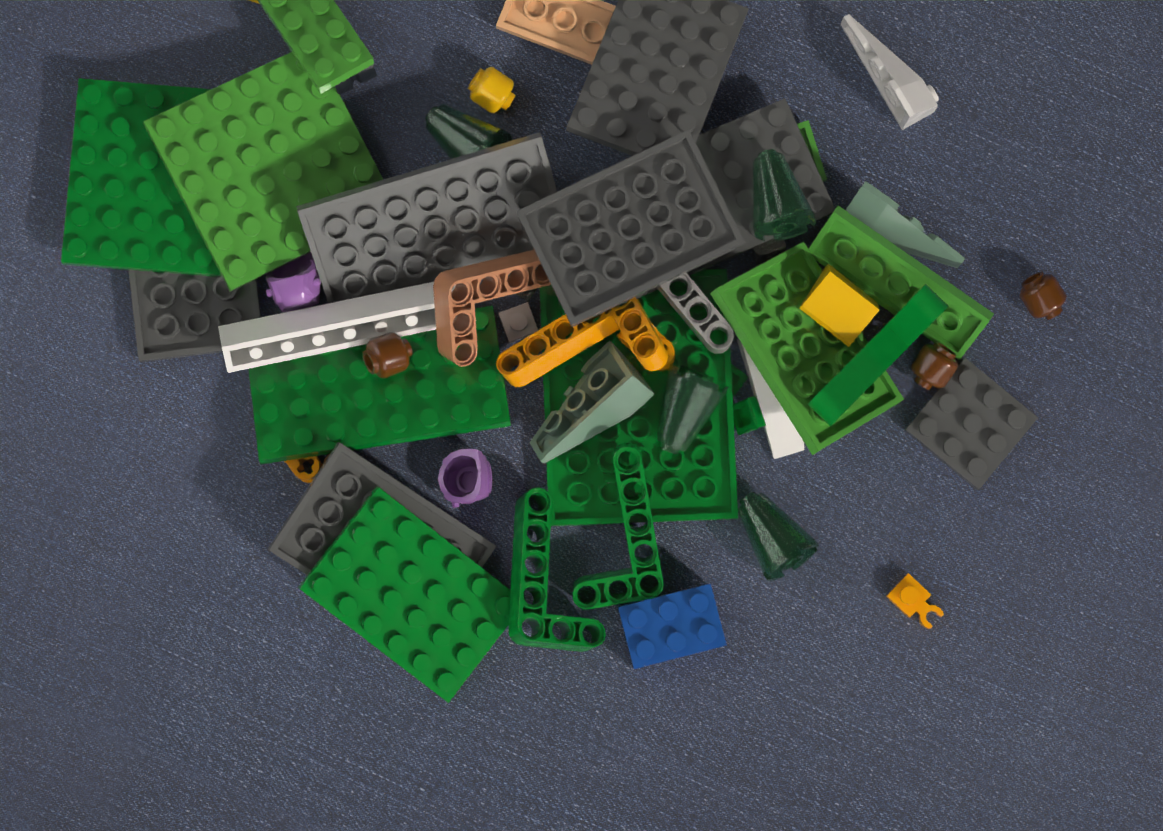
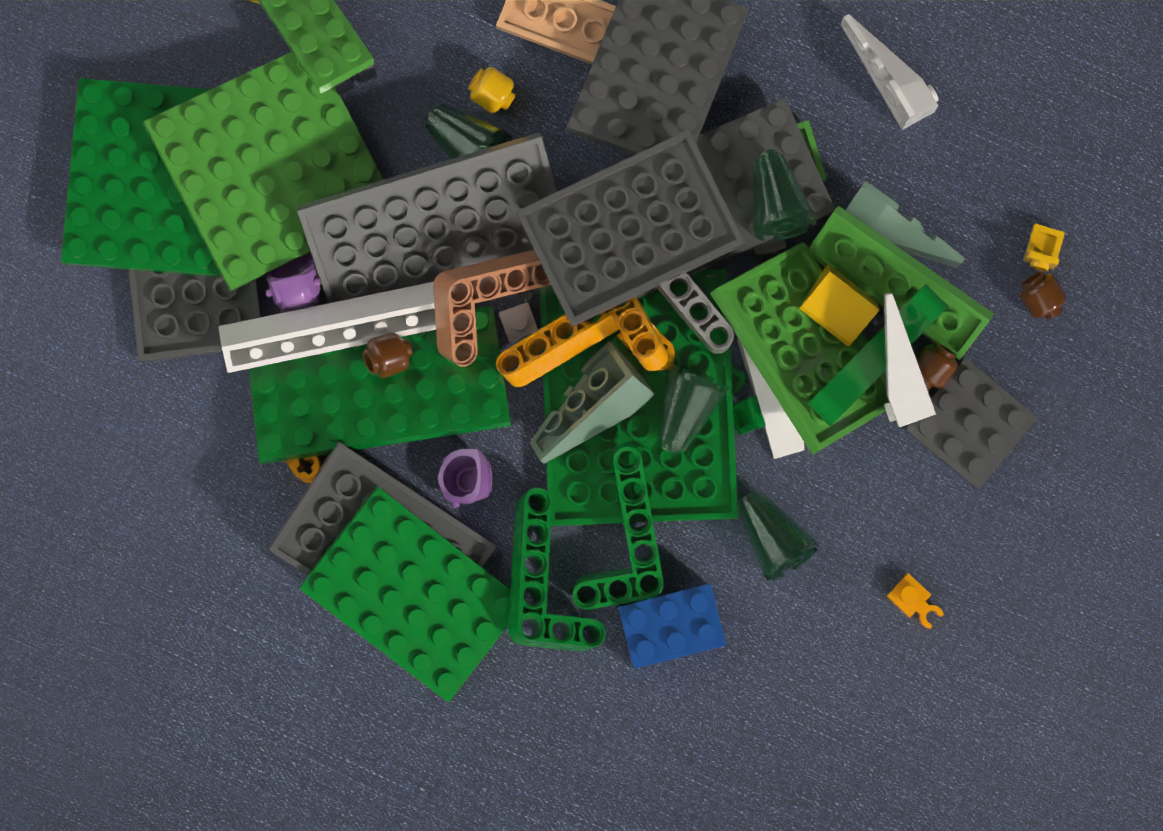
(904, 381): none -> white wedge
(1043, 248): none -> yellow bracket

